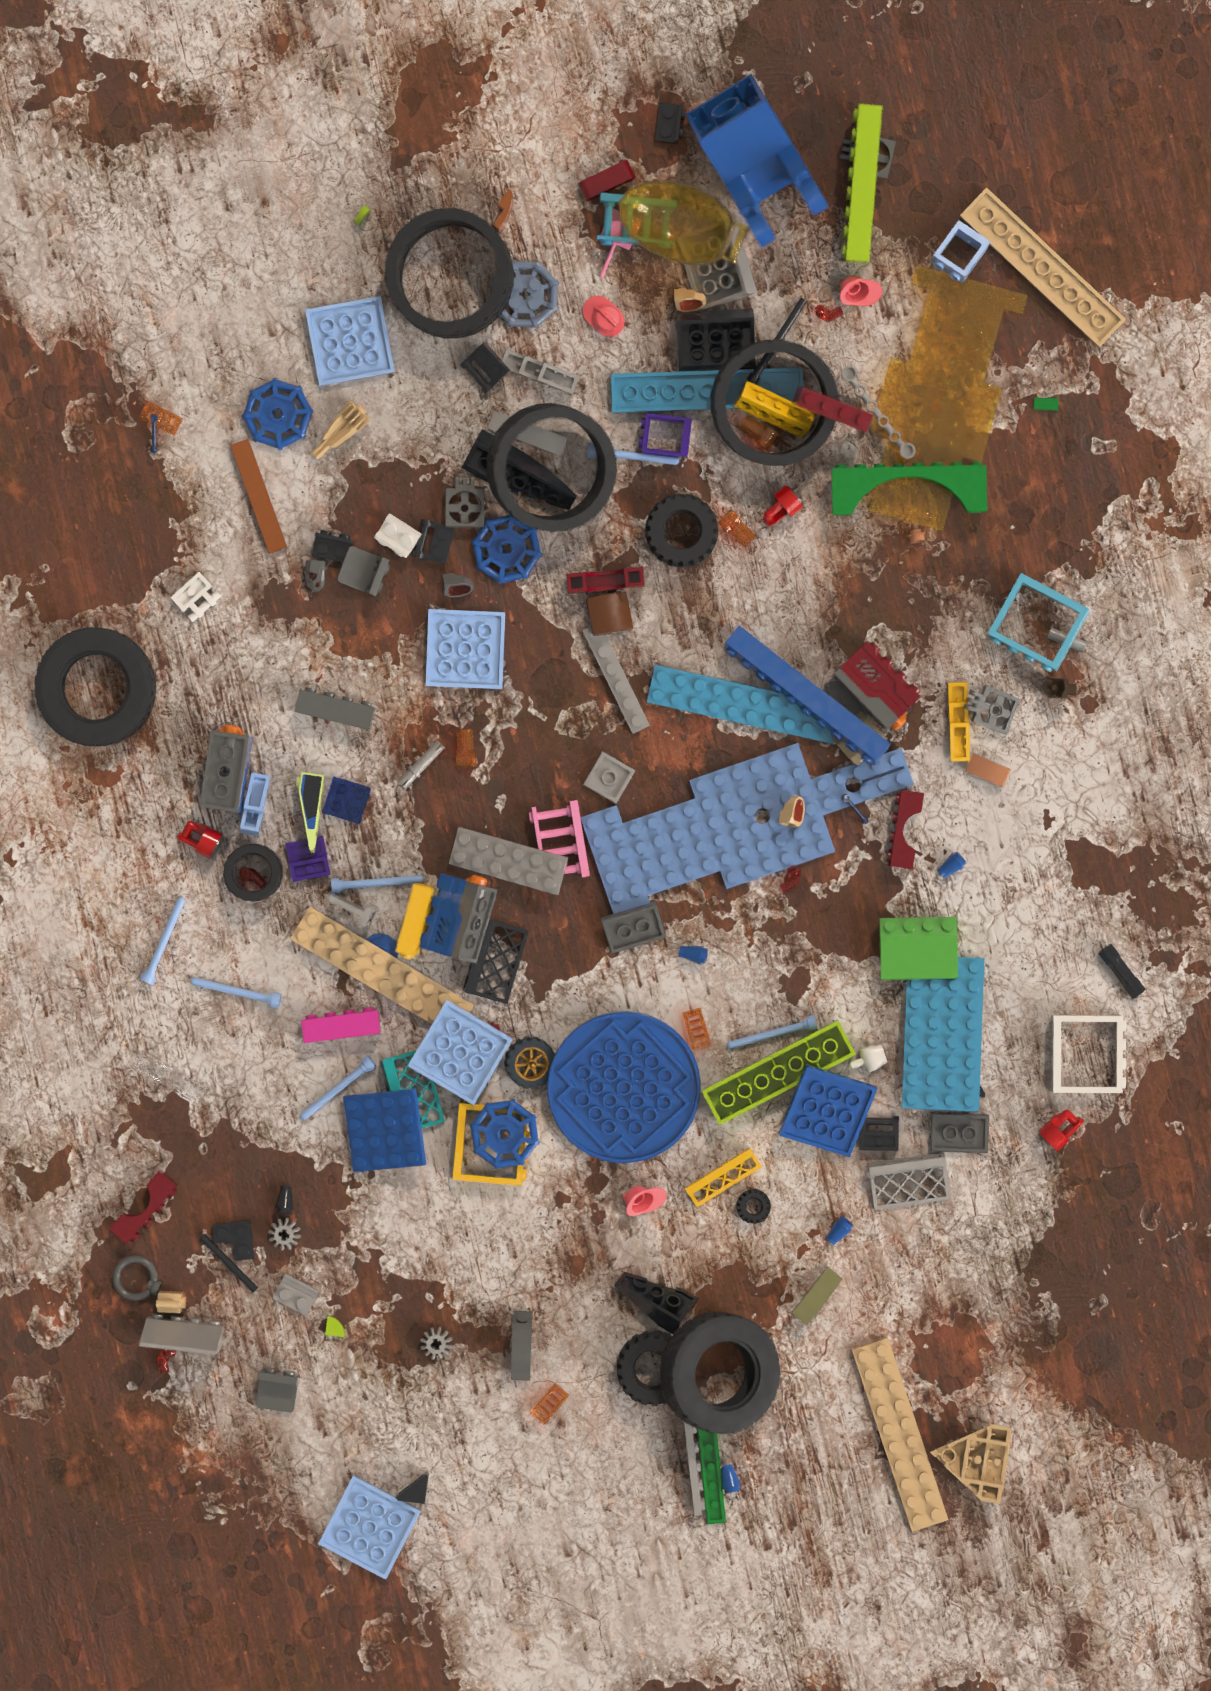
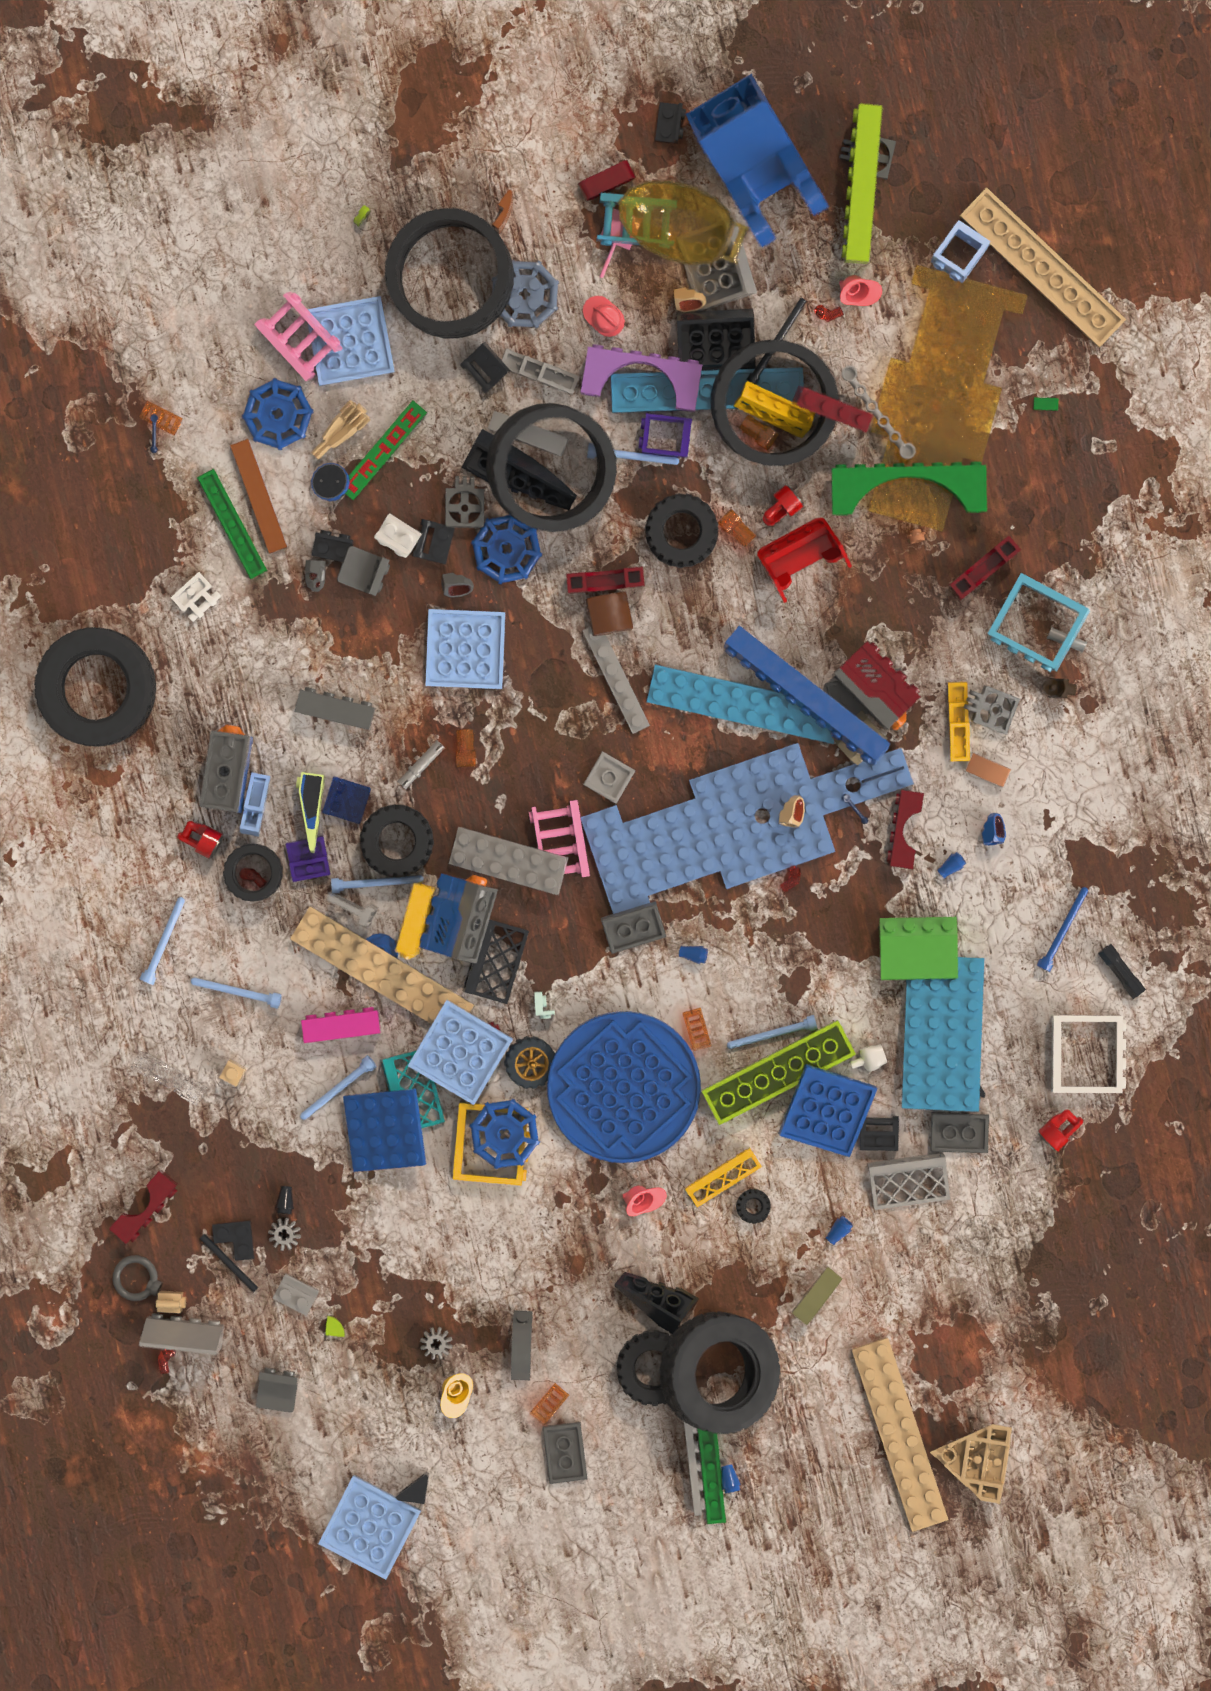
(232, 524): none -> green tile
(233, 1072): none -> tan brick
(280, 341): none -> bright pink fence
(330, 481): none -> black tile
(370, 841): none -> black tyre
(384, 448): none -> green tile
(455, 1395): none -> yellow piece
(540, 1002): none -> light aqua bracket
(565, 1452): none -> dark grey tile
(603, 363): none -> medium lavender arch
(799, 550): none -> red windscreen
(984, 567): none -> dark red arch
(994, 830): none -> blue rock
(1046, 962): none -> blue piece

